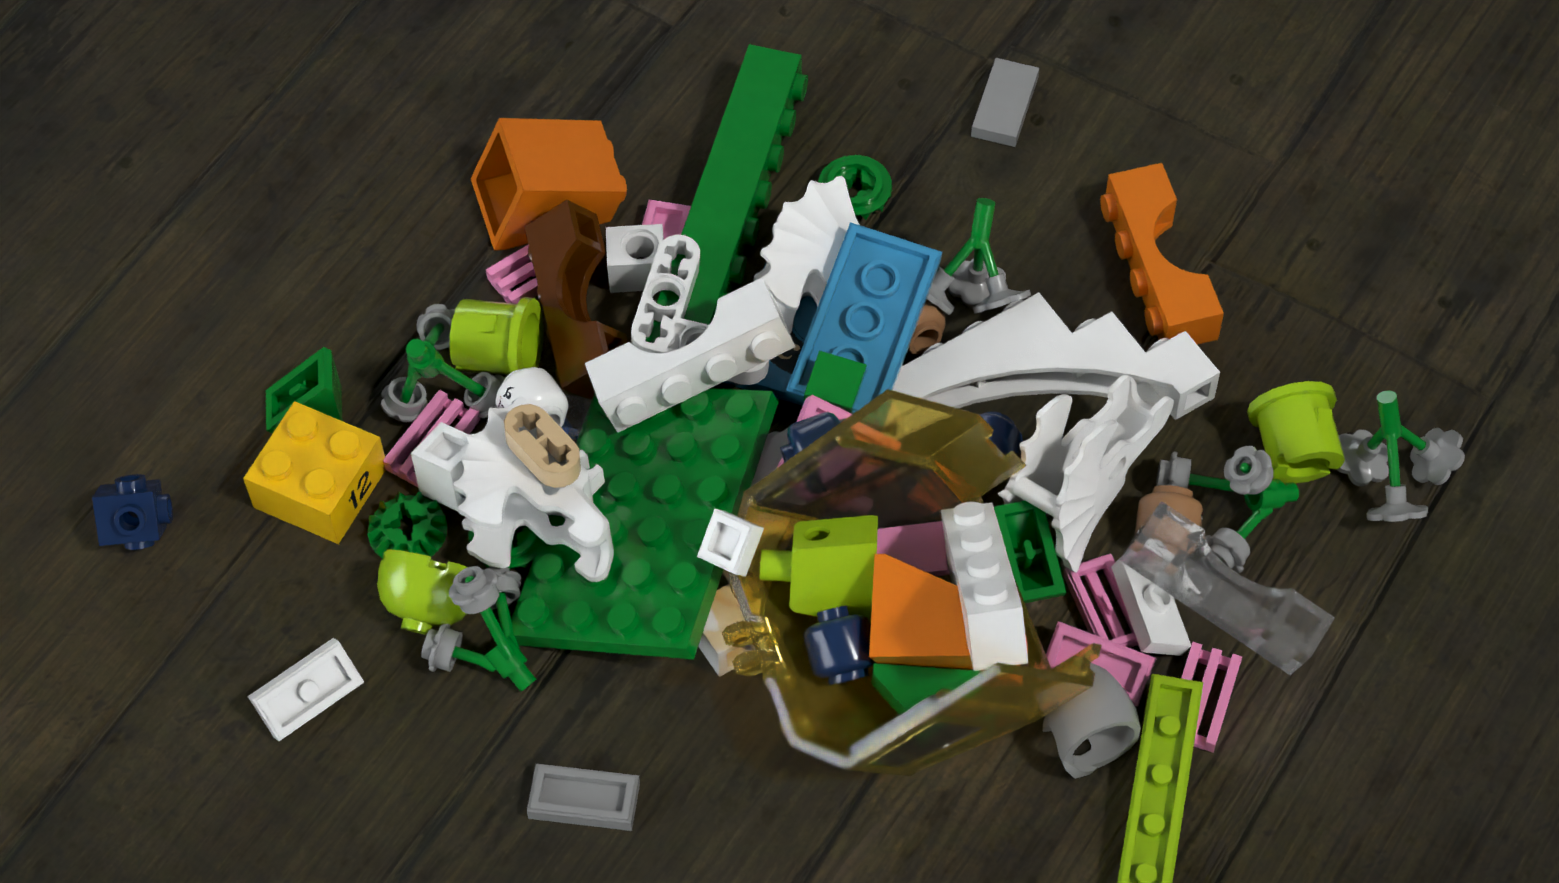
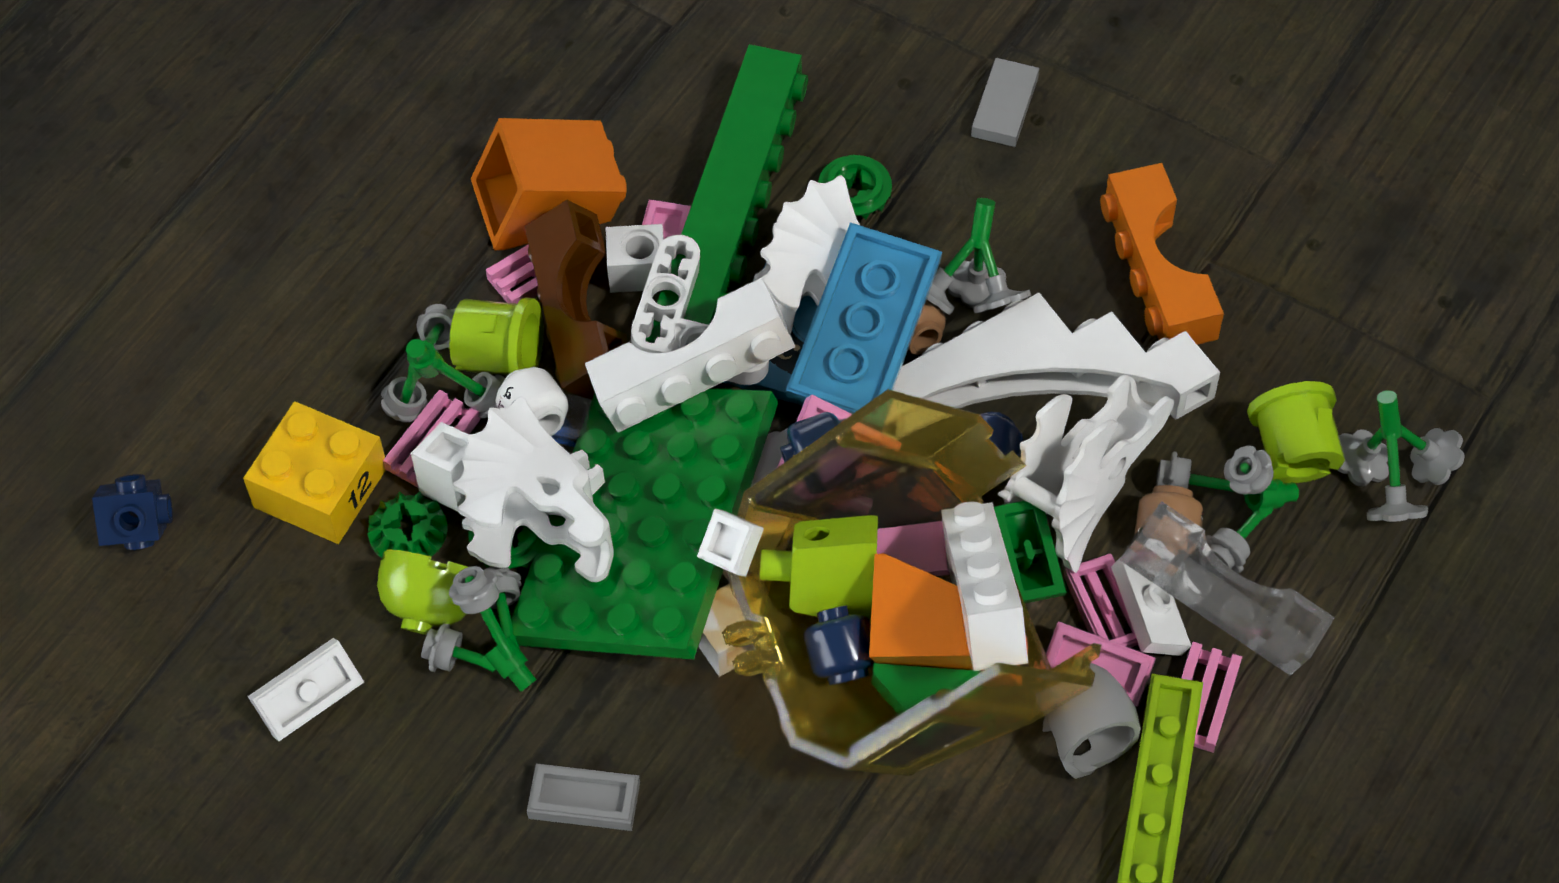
(311, 384): green slope -> none
(549, 439): tan beam -> none
(836, 380): green tile -> none

